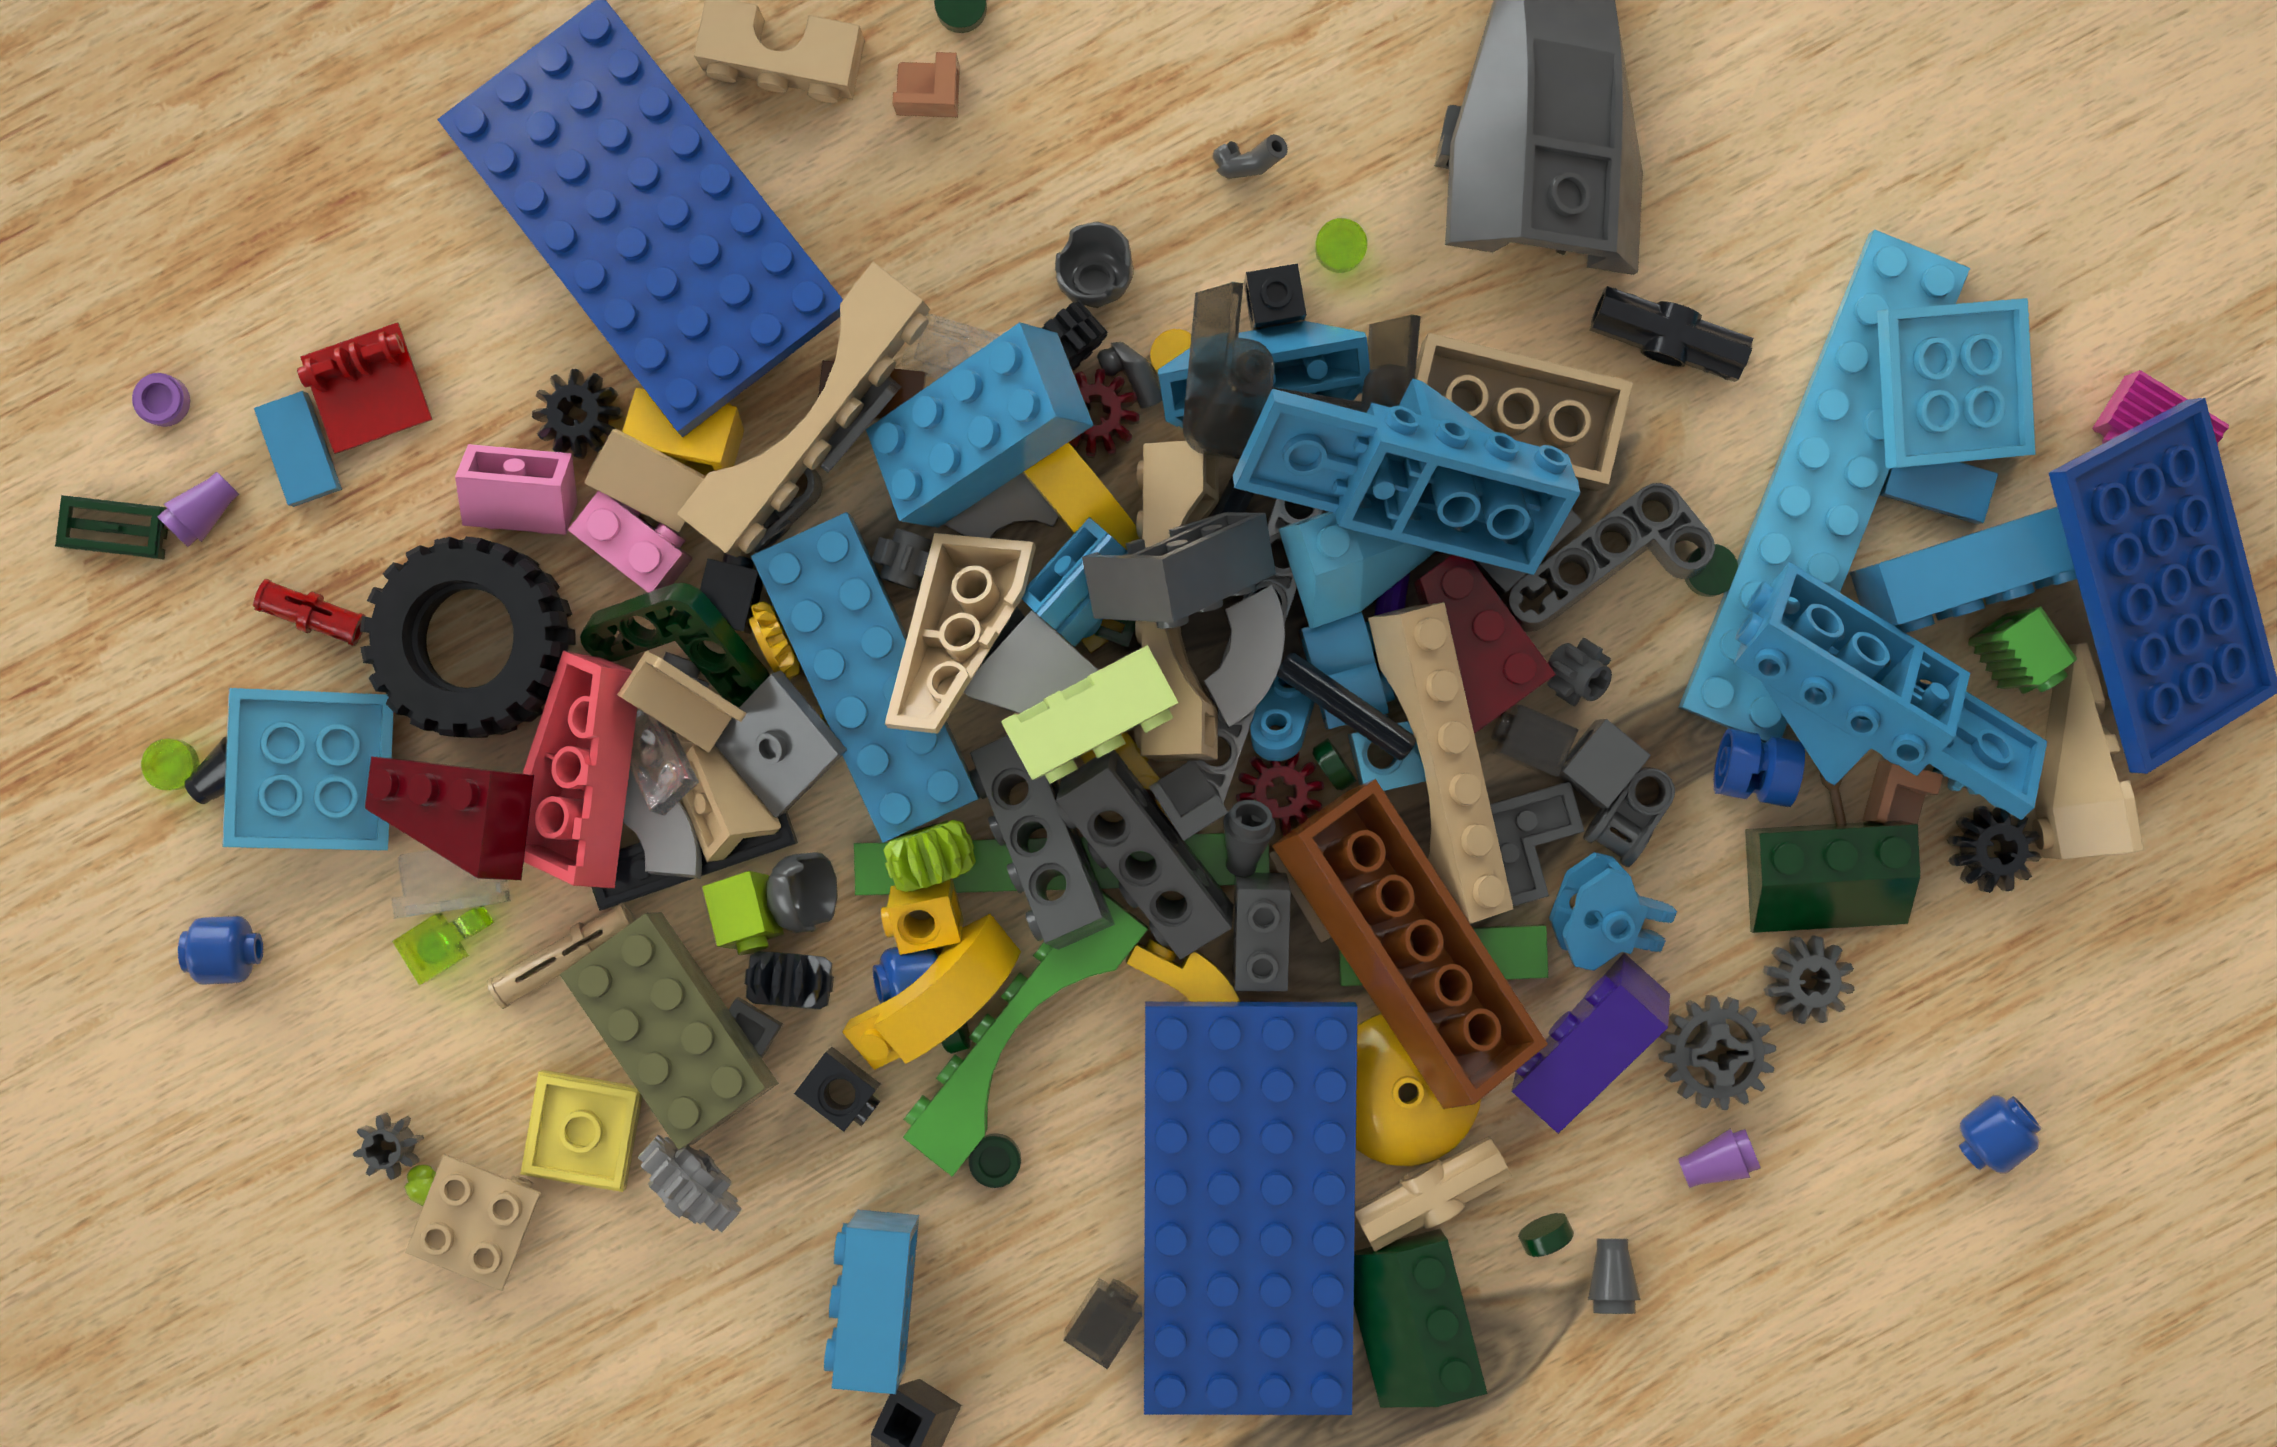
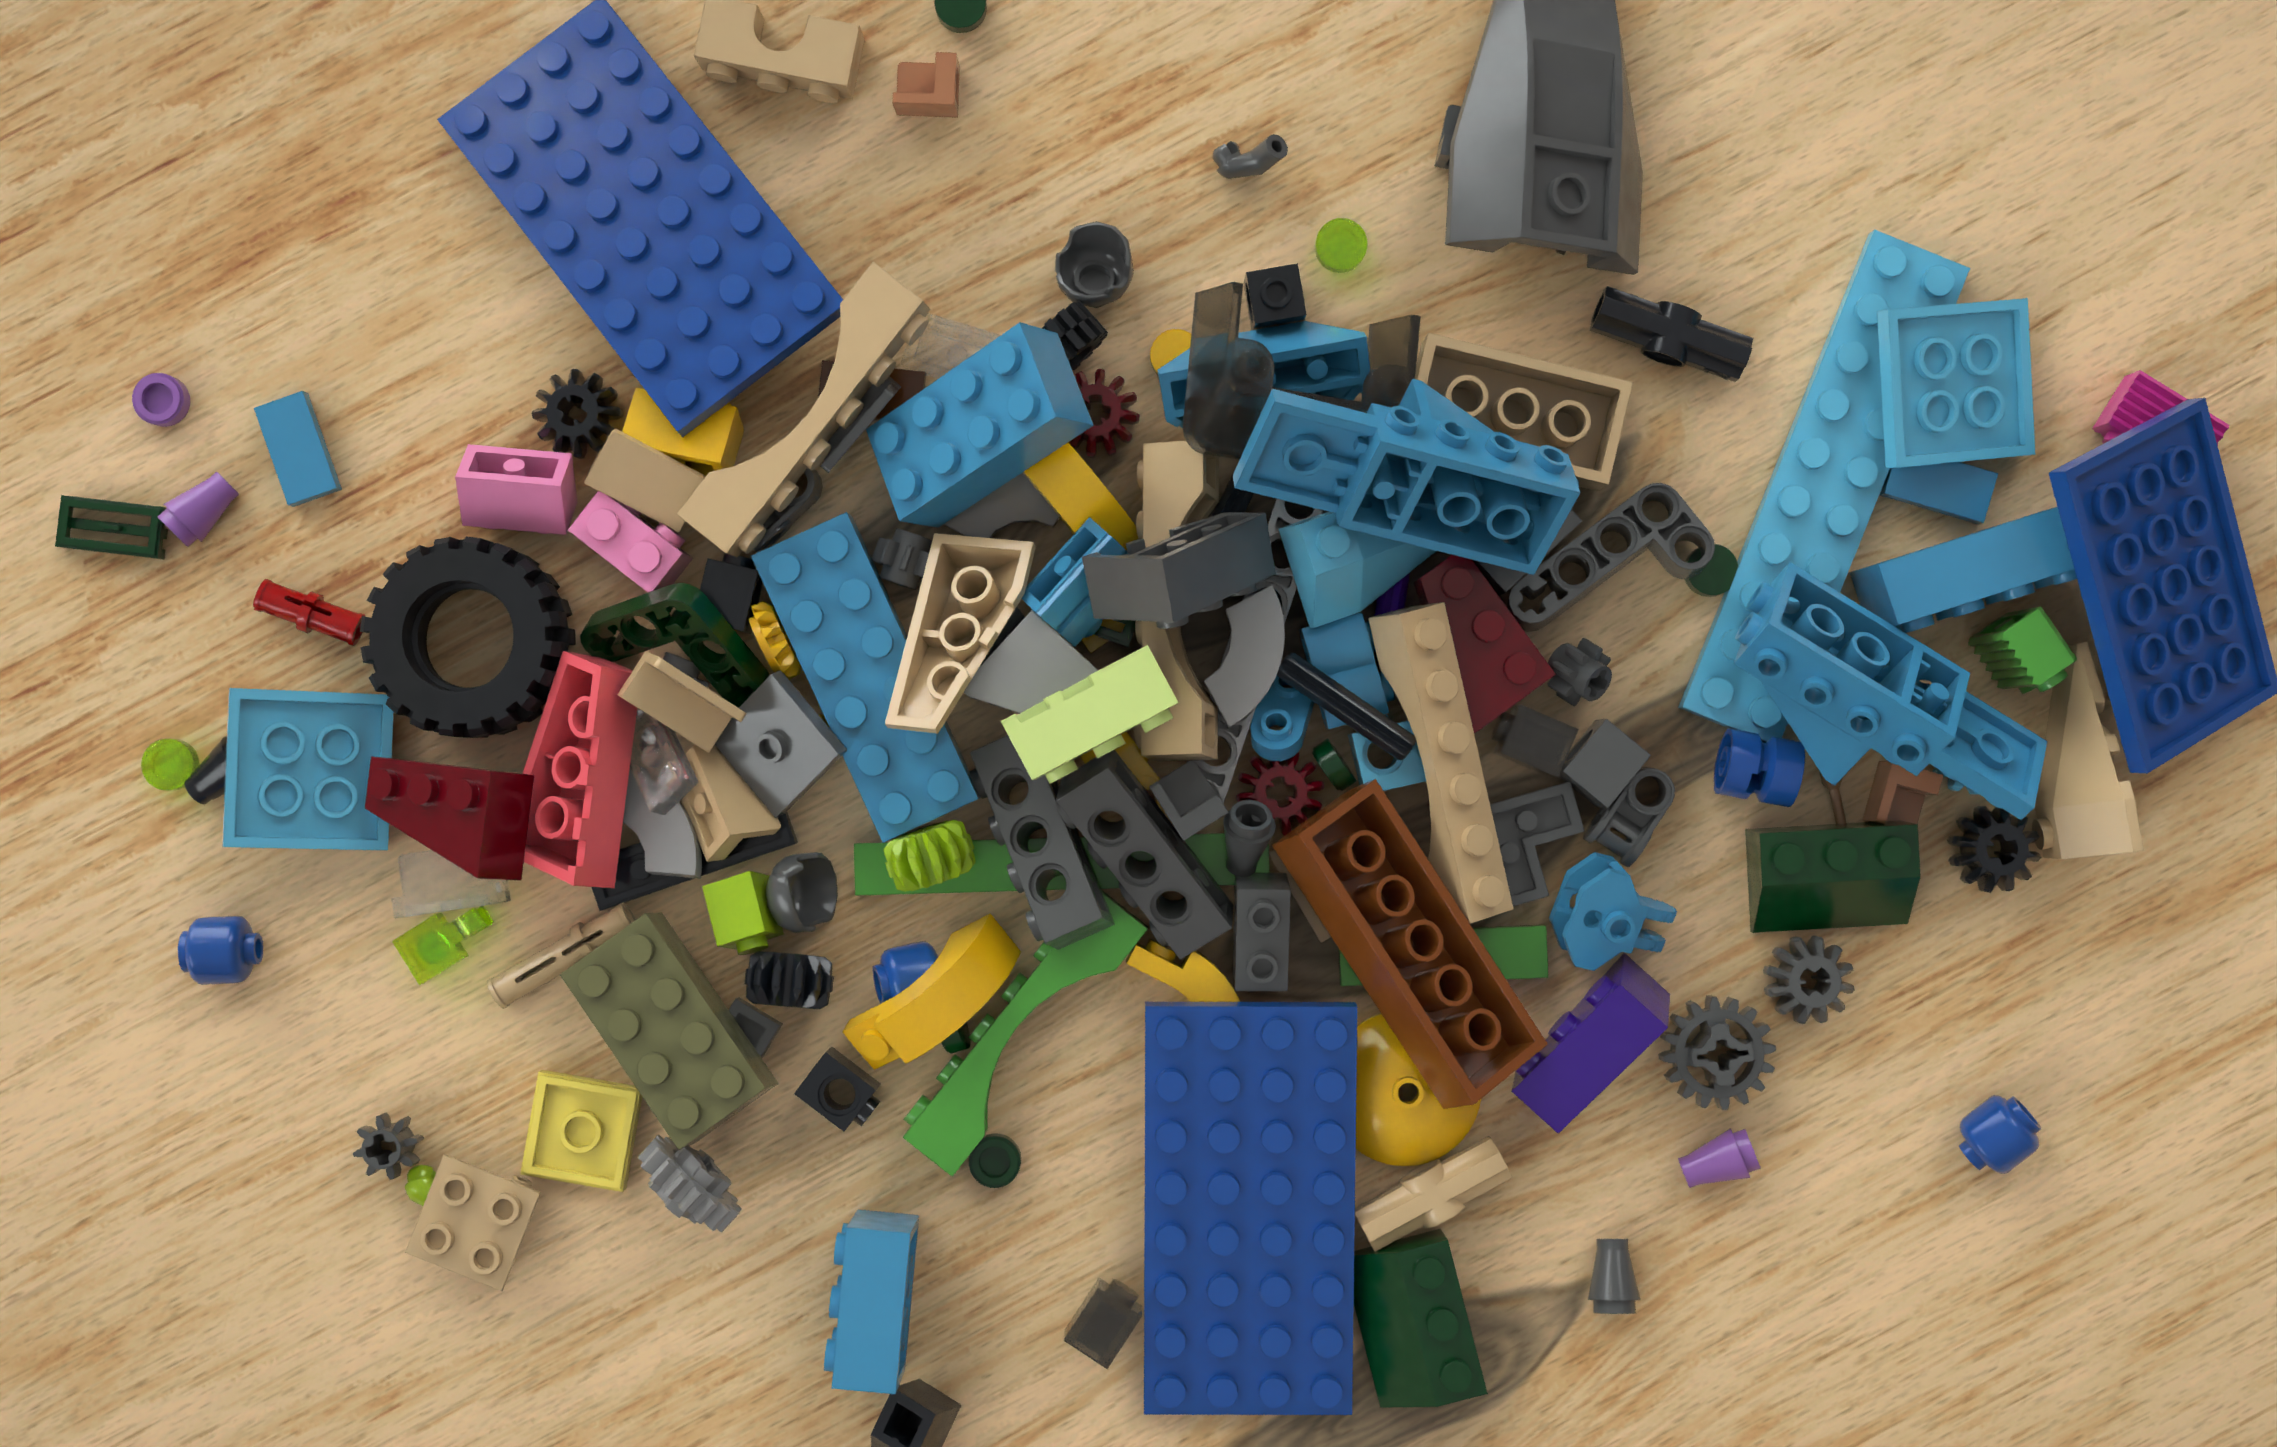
(365, 388): red hinge -> none
(918, 935): yellow brick -> none
(1136, 368): dark grey arm -> none
(1546, 1235): dark green tile -> none

